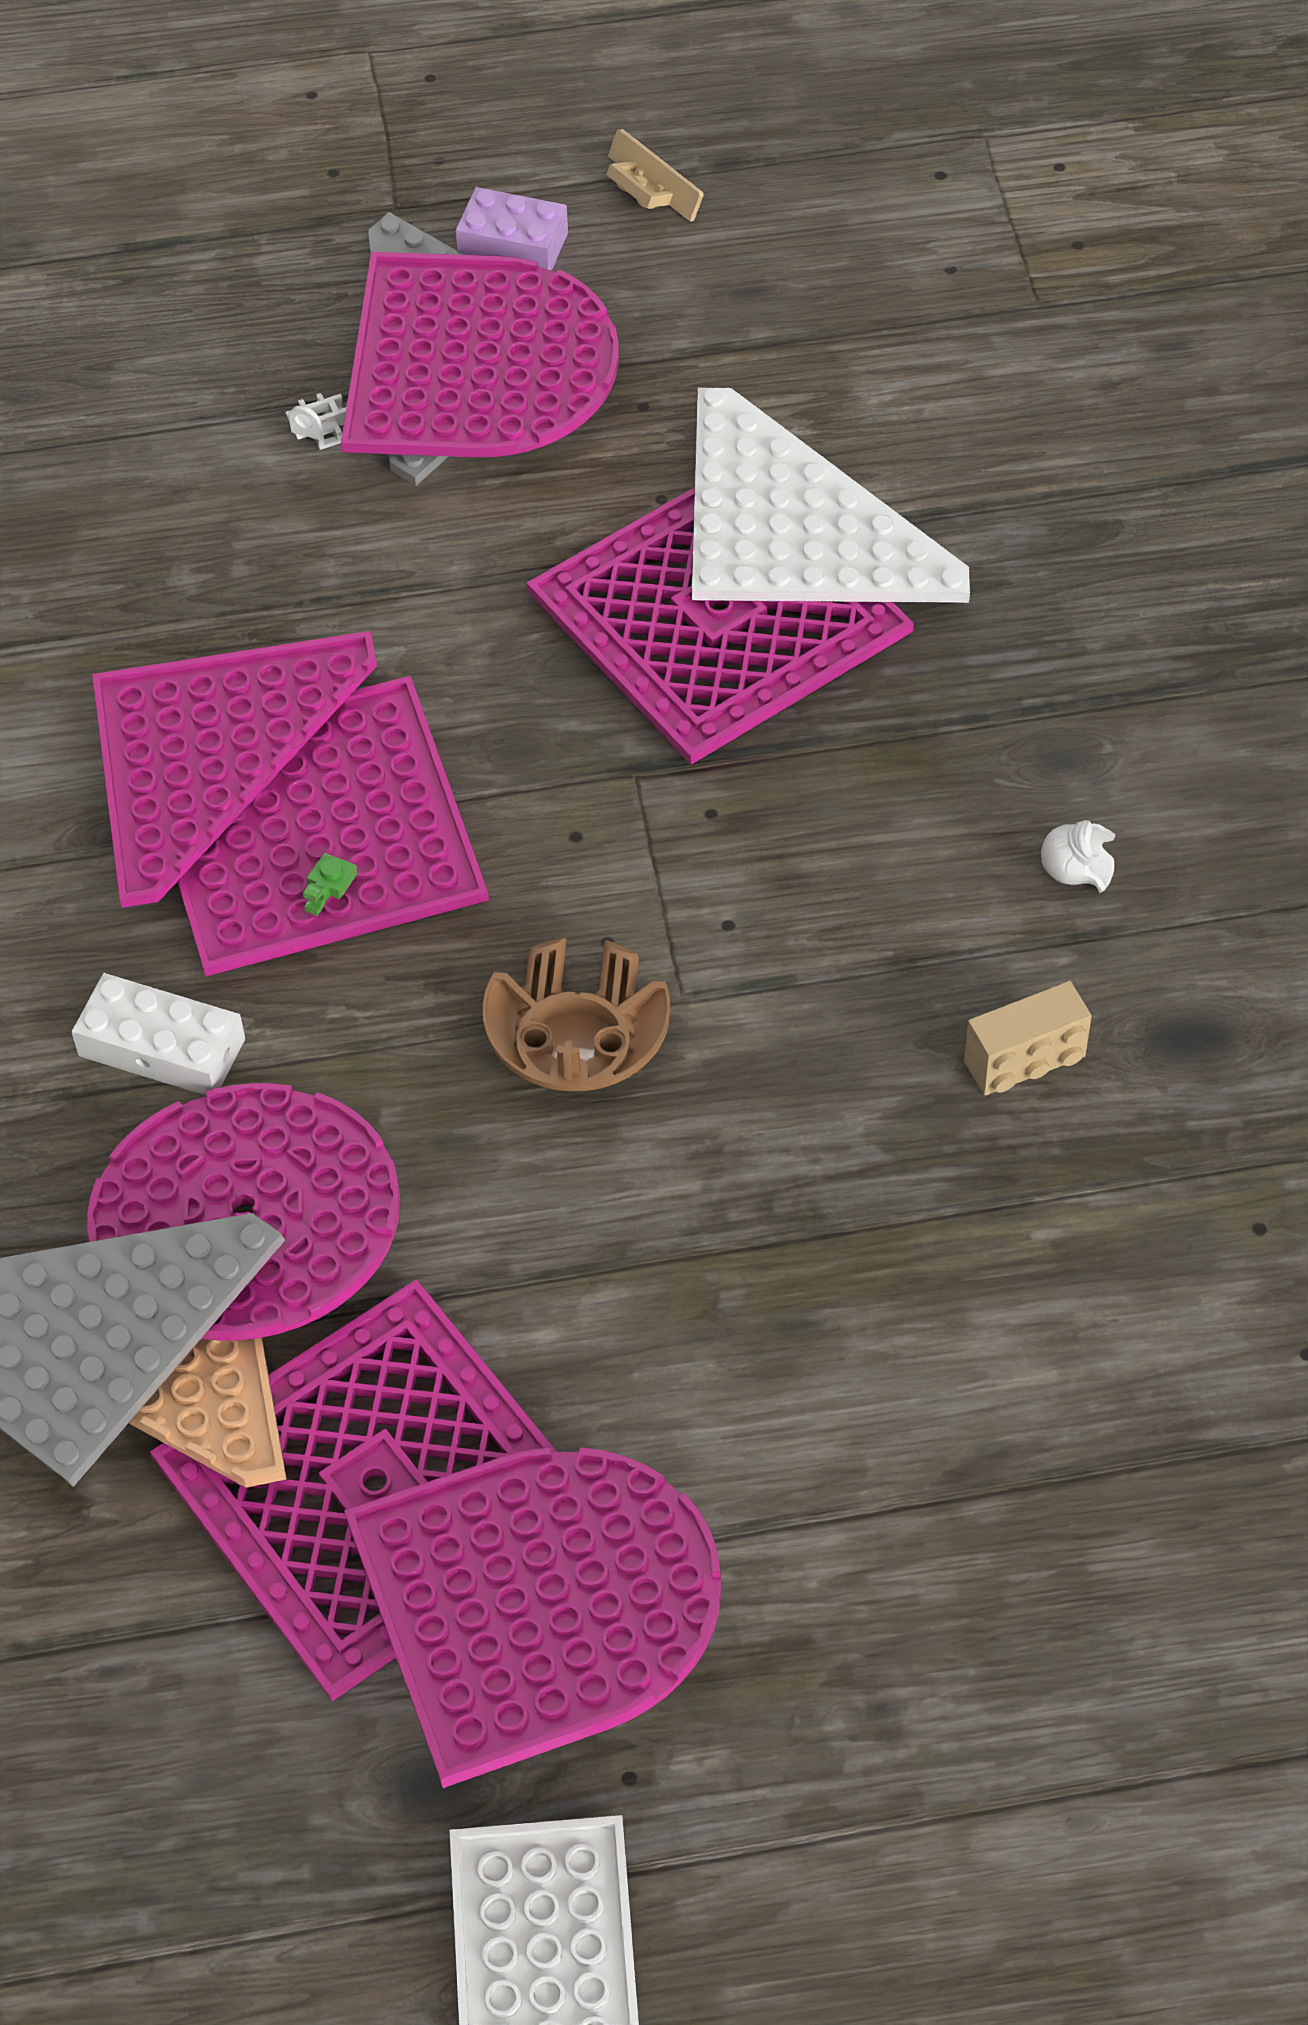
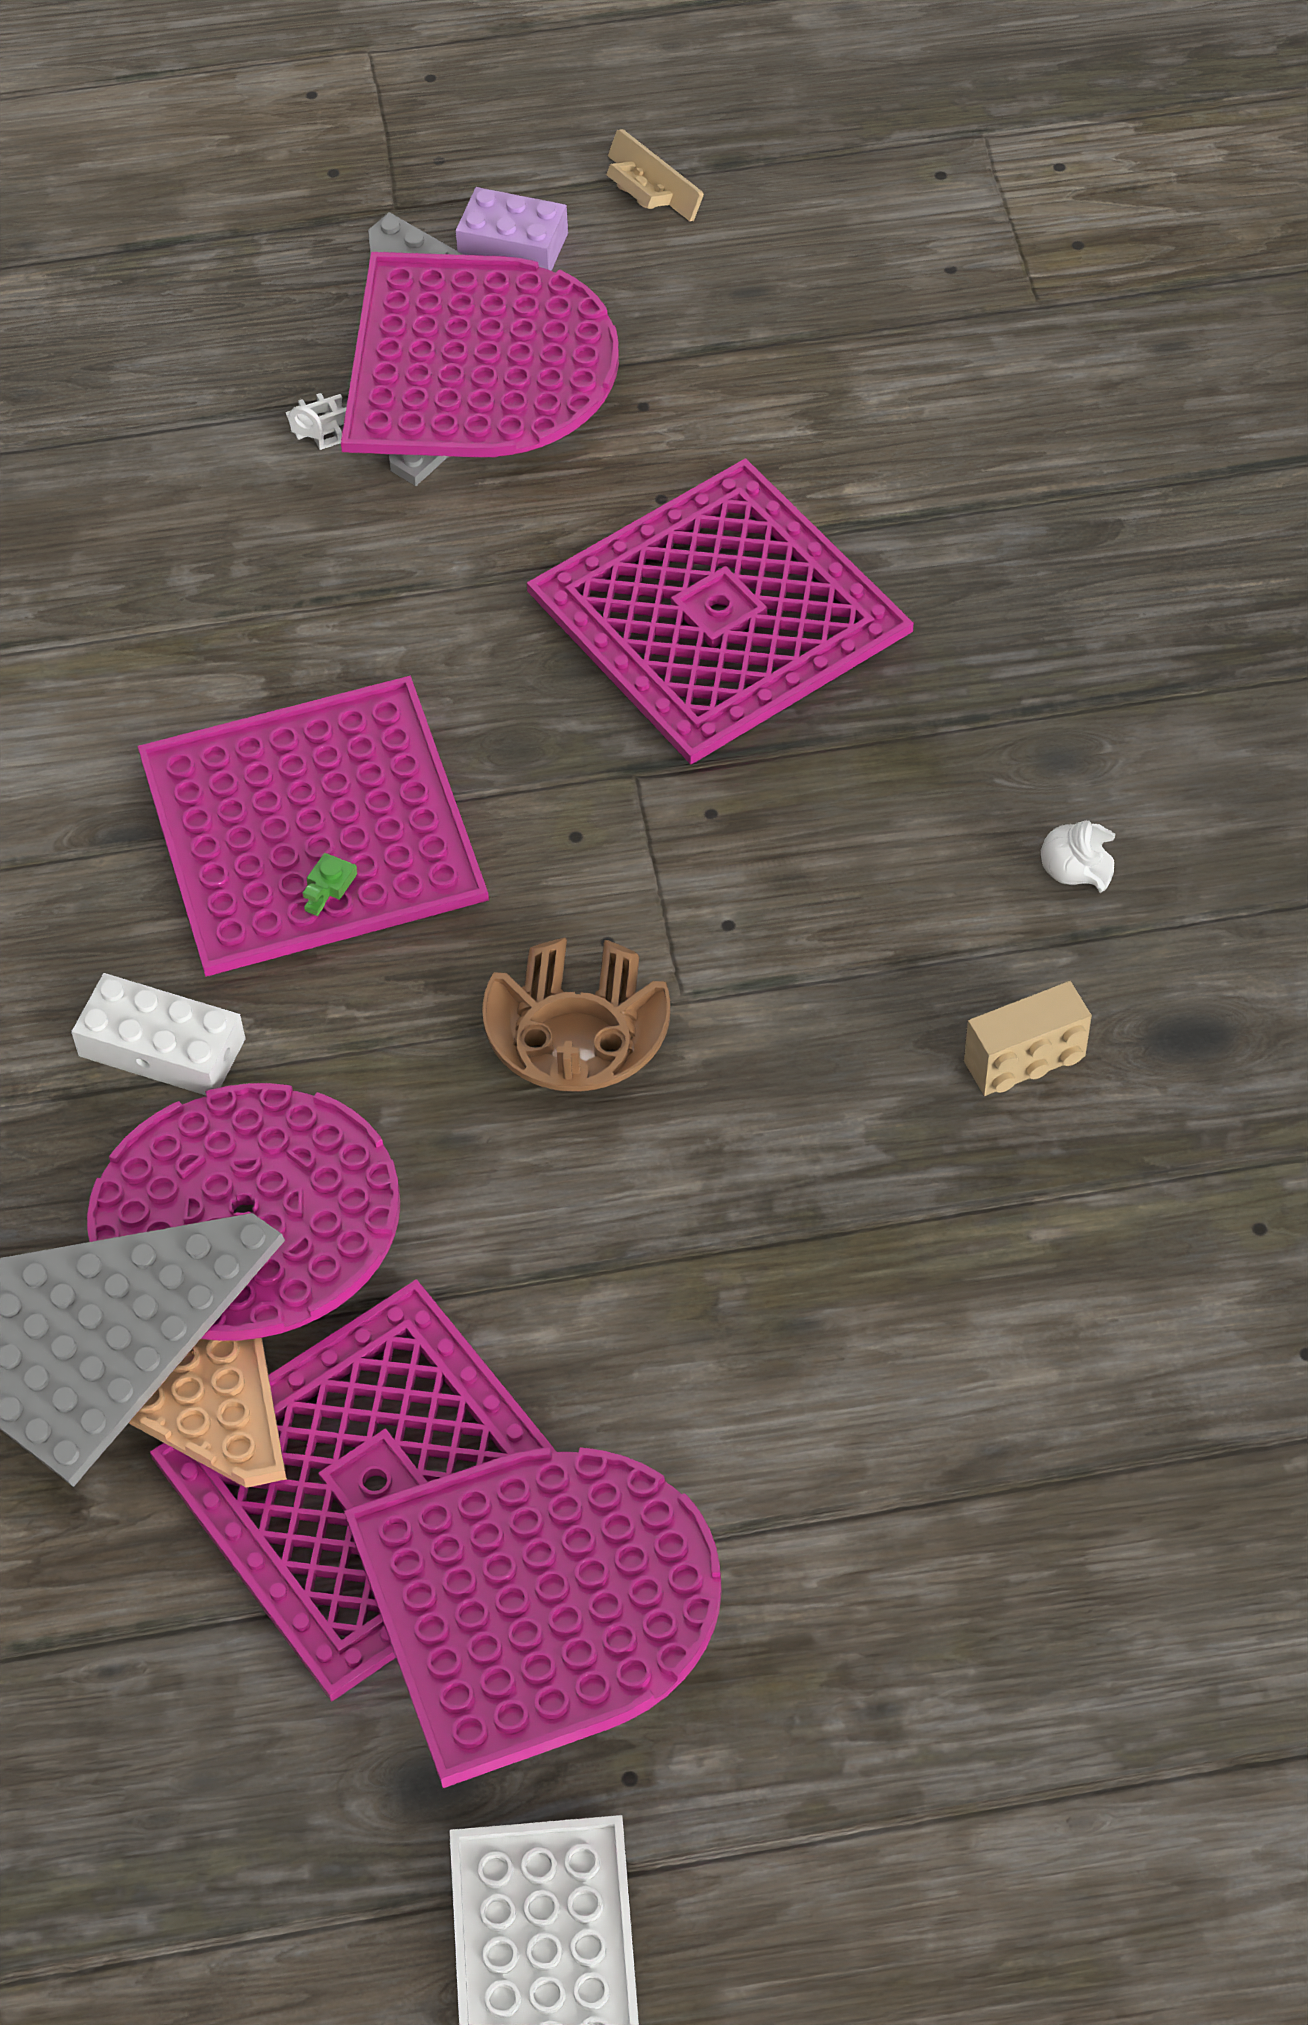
(203, 739): dark pink plate -> none
(796, 527): white plate -> none

